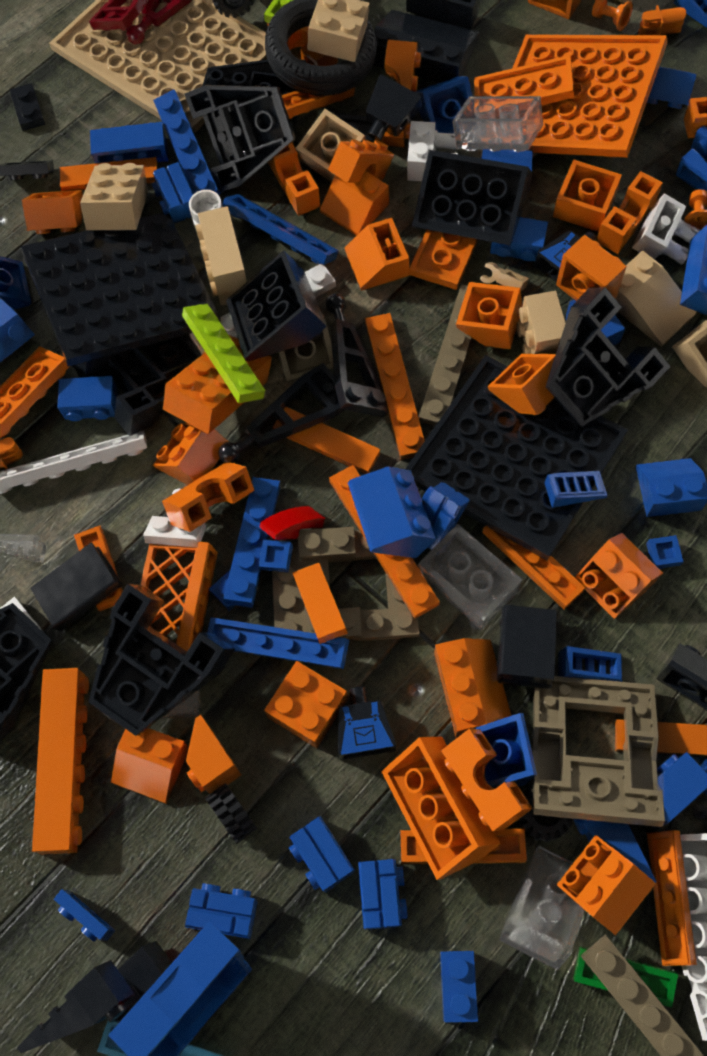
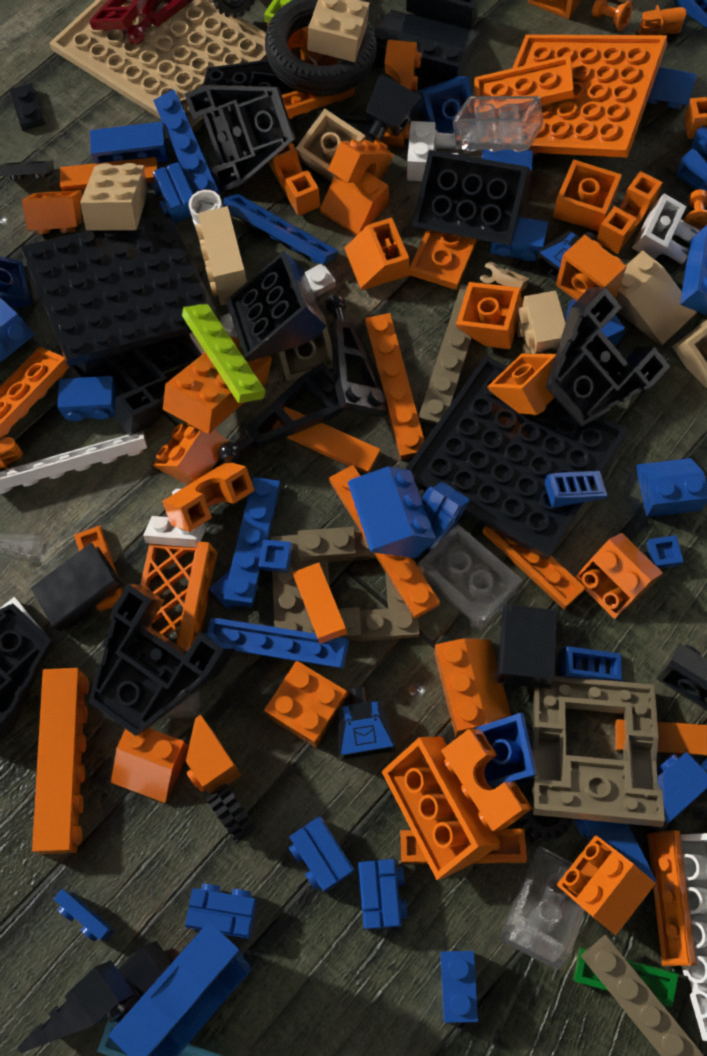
(290, 521): red slope -> none

